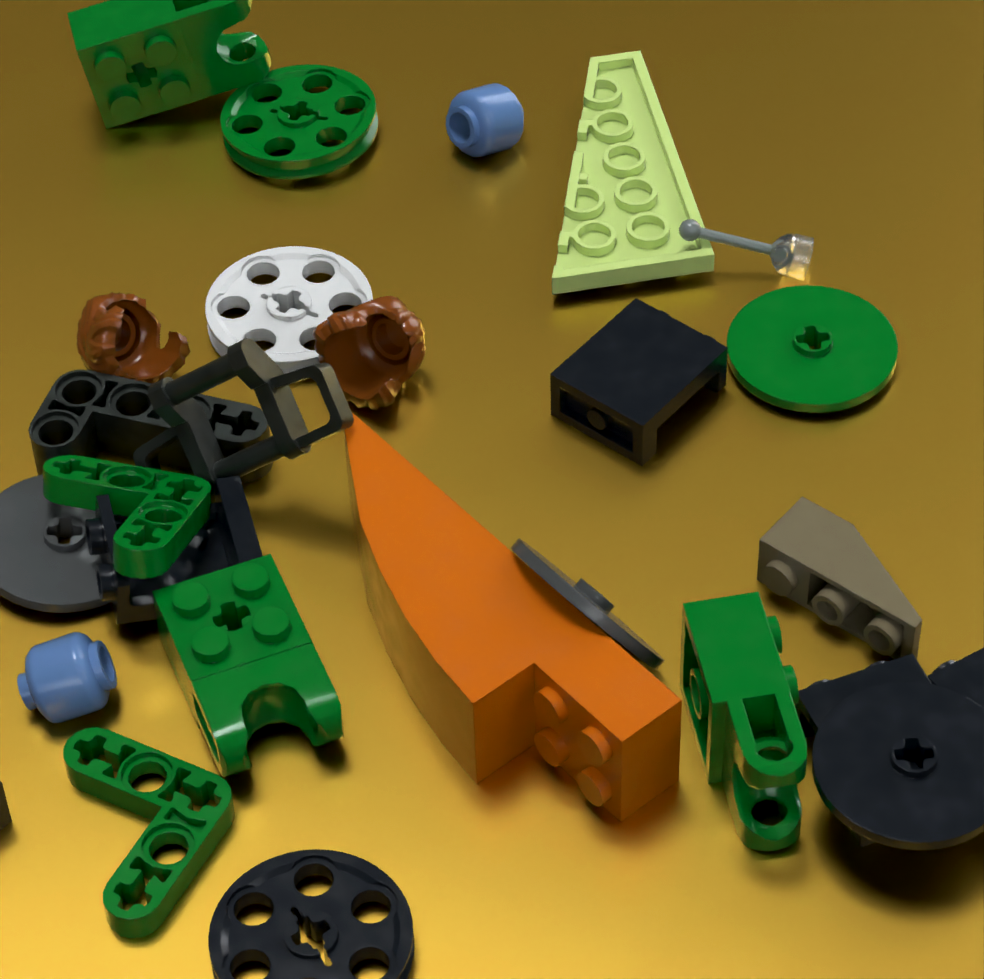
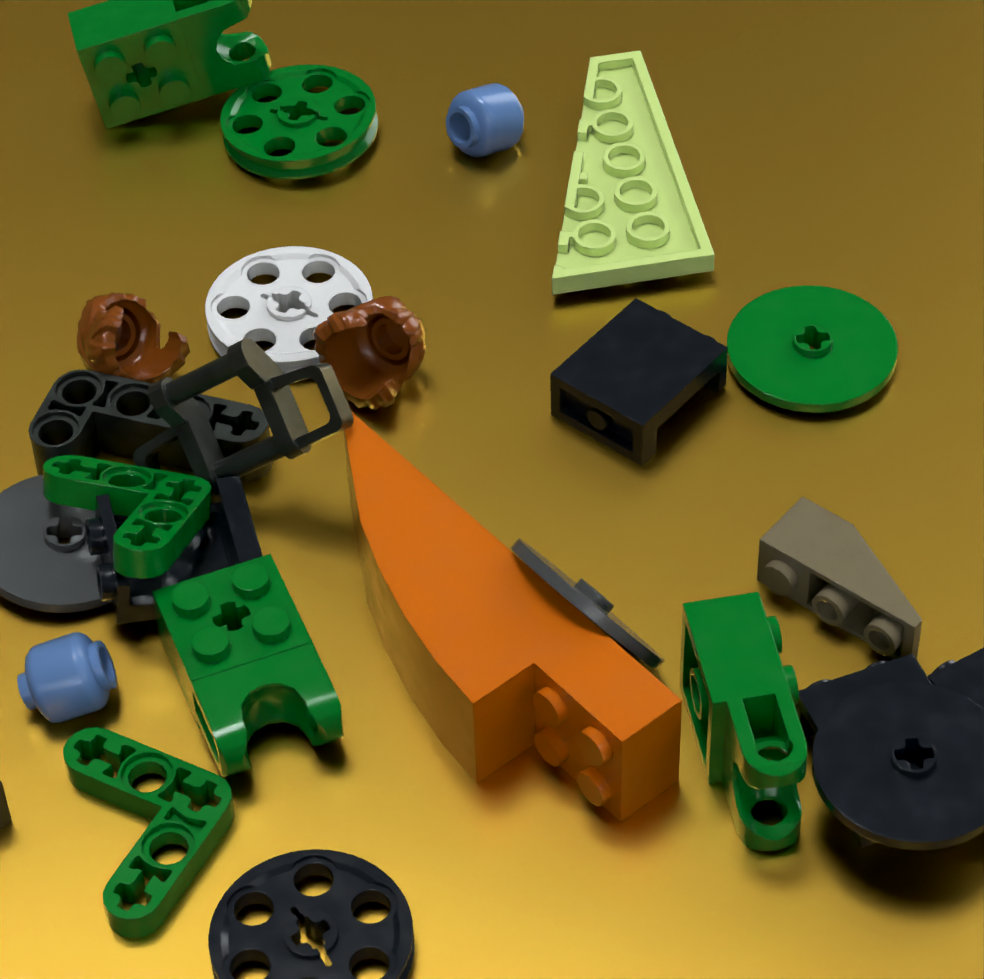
(788, 254): hinge -> none

